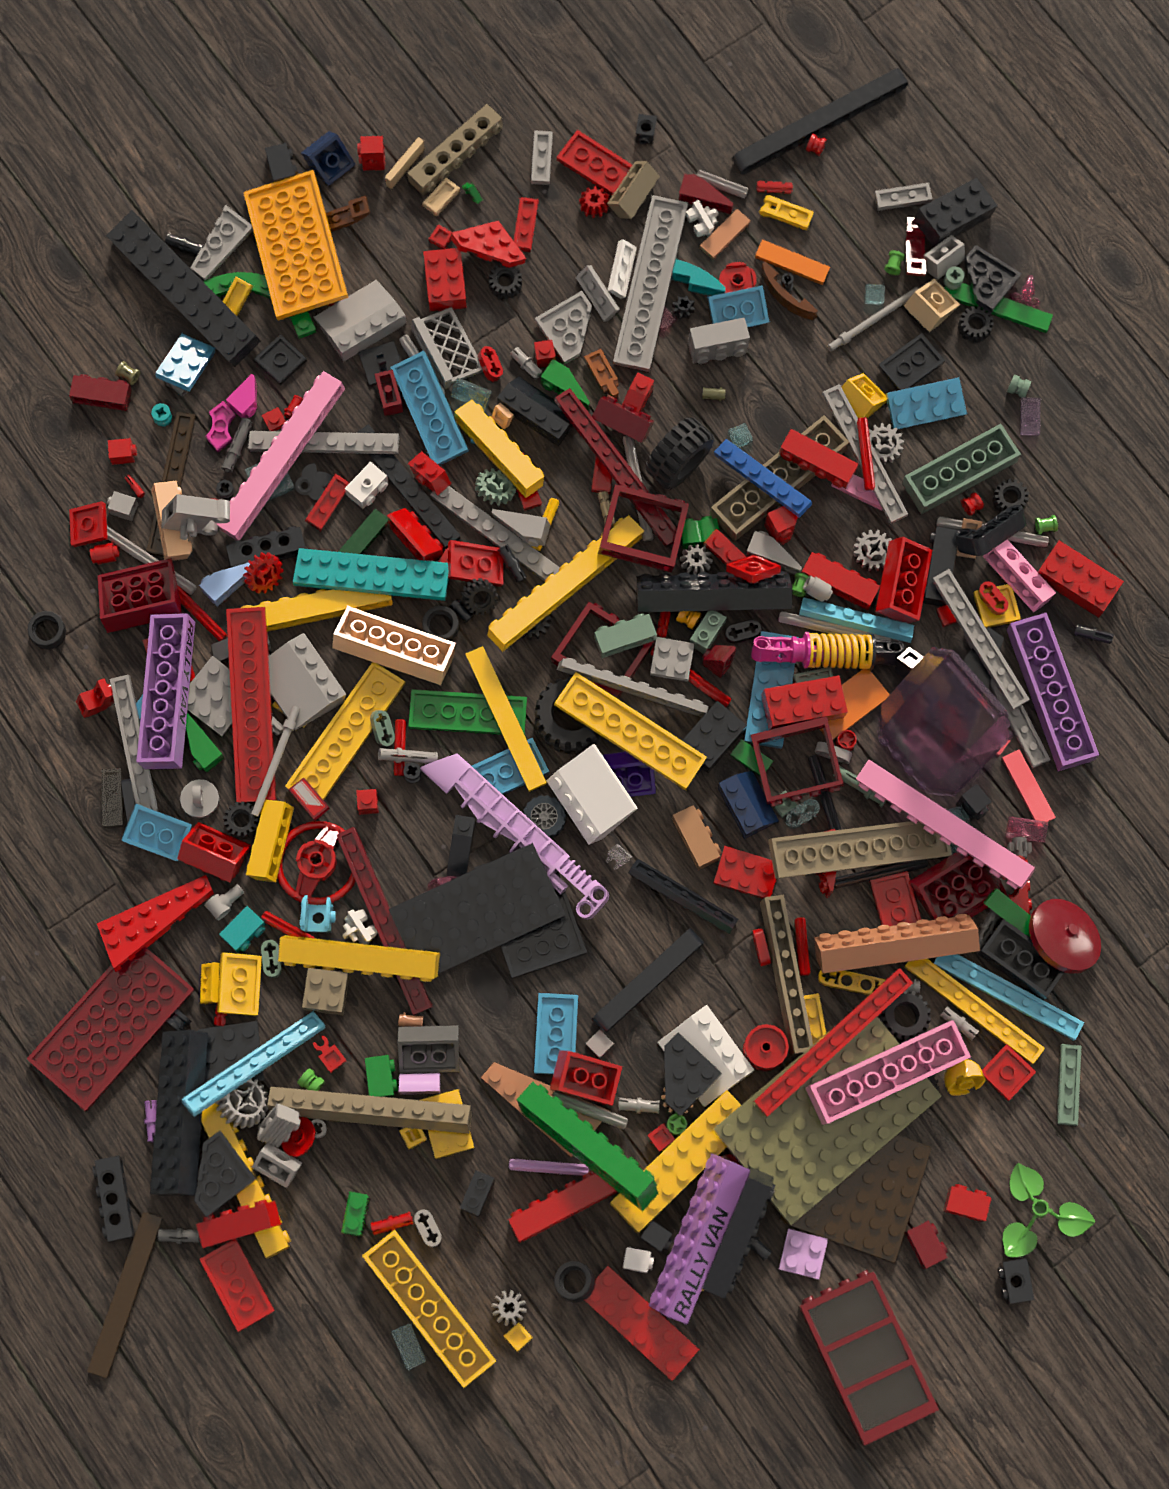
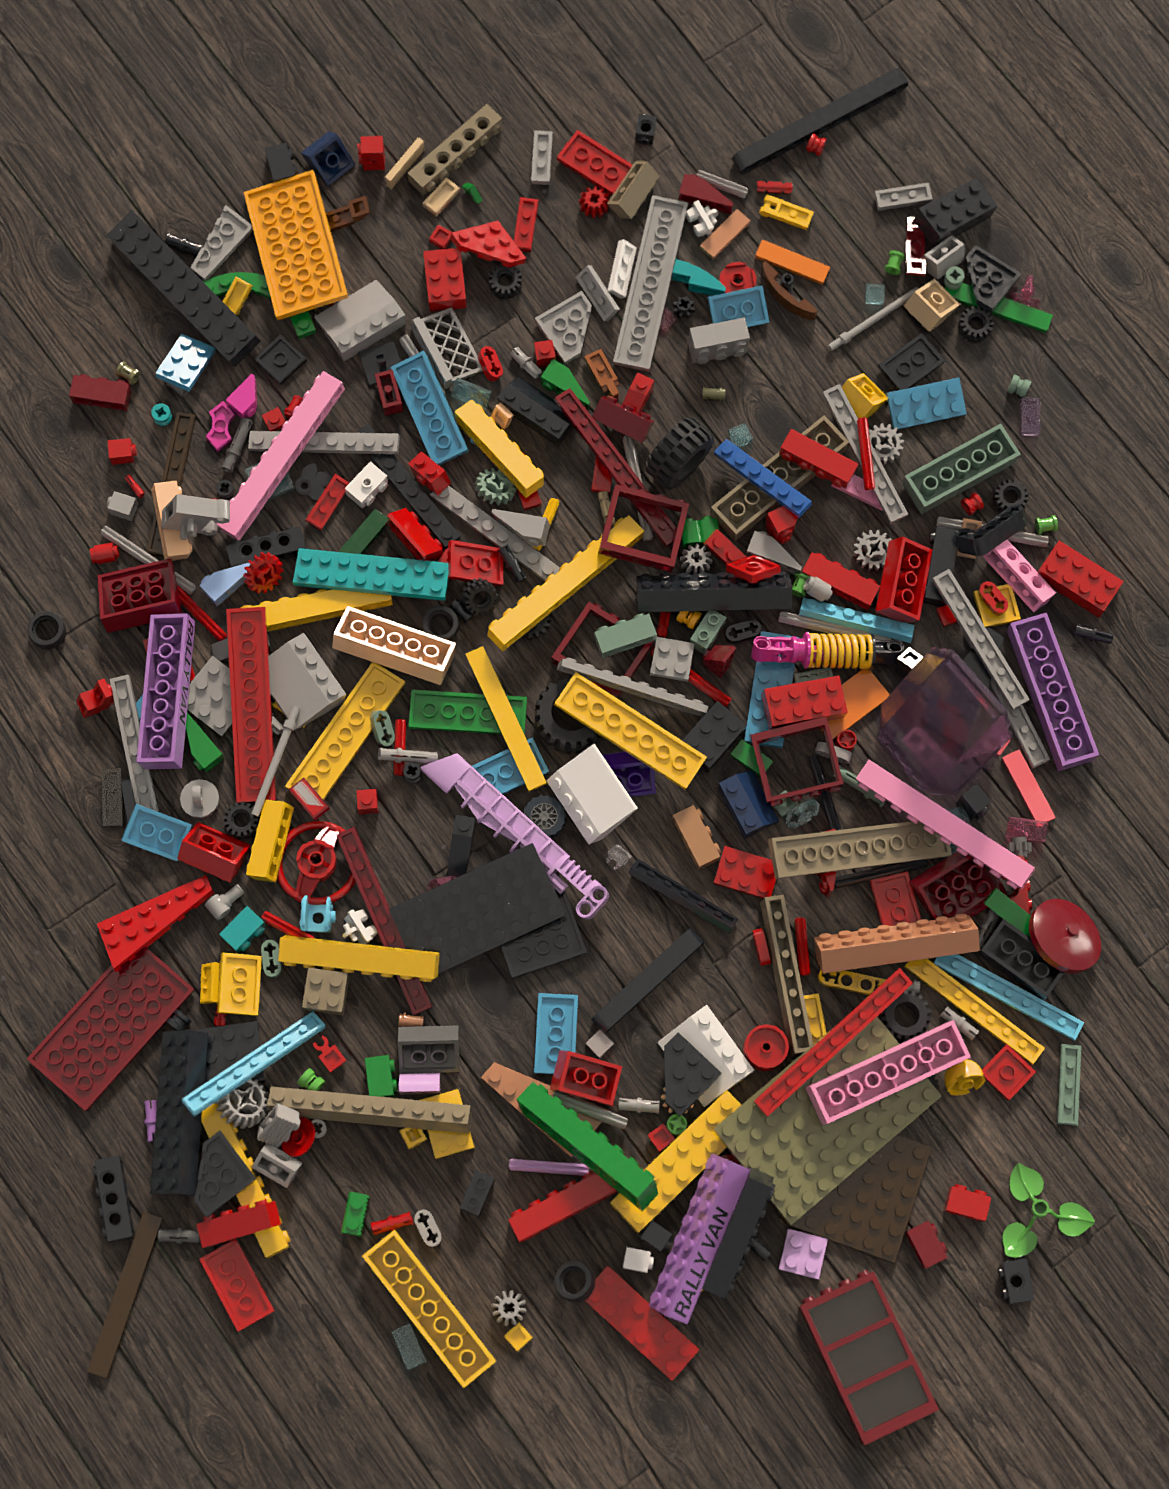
(88, 524): red plate -> none

